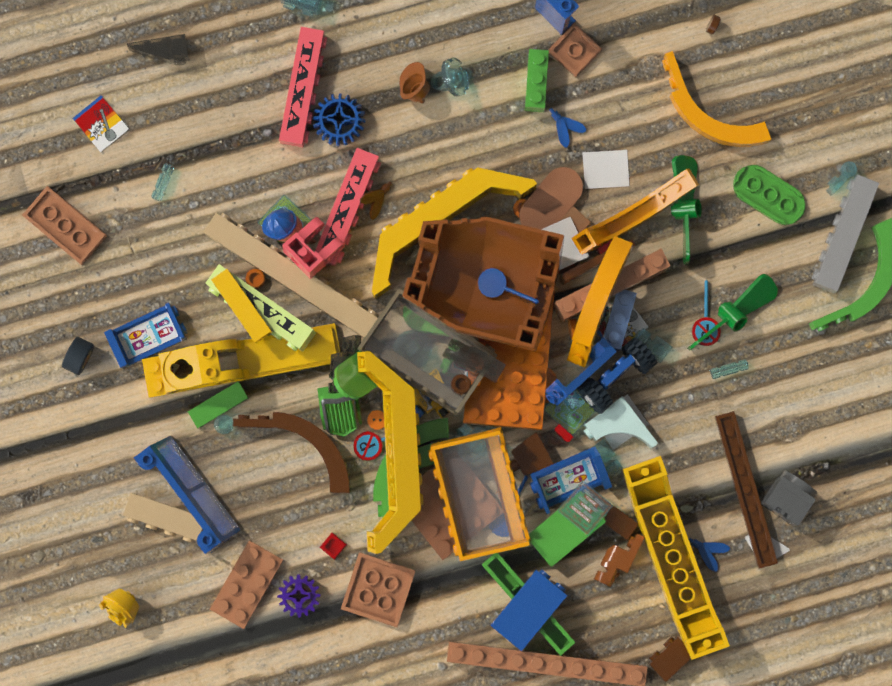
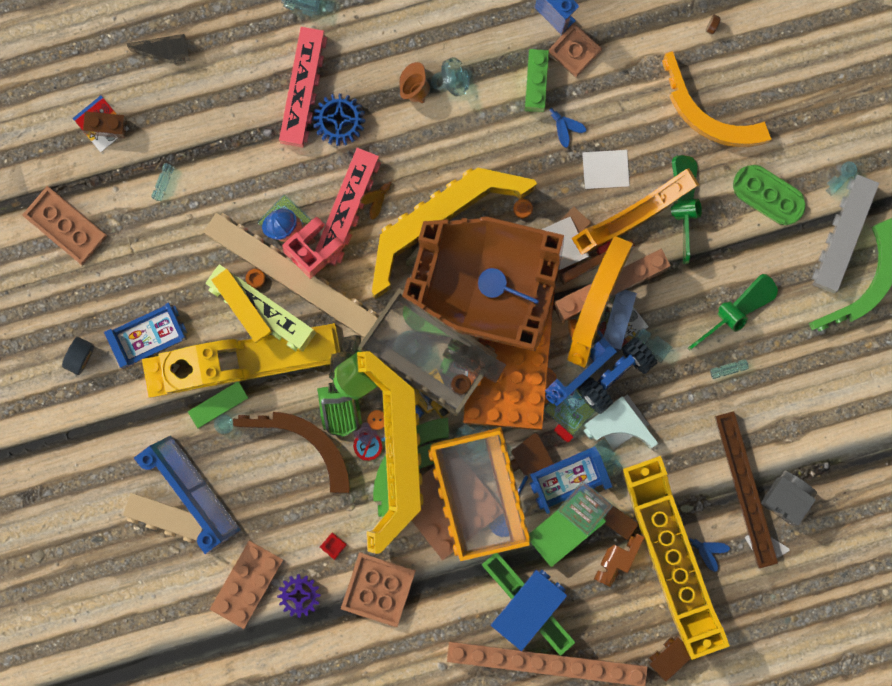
(105, 124): none -> reddish brown brick
(120, 606): yellow cone -> none
(365, 439): none -> clear purple plate
(551, 199): nougat tile -> none
(705, 324): piece -> none

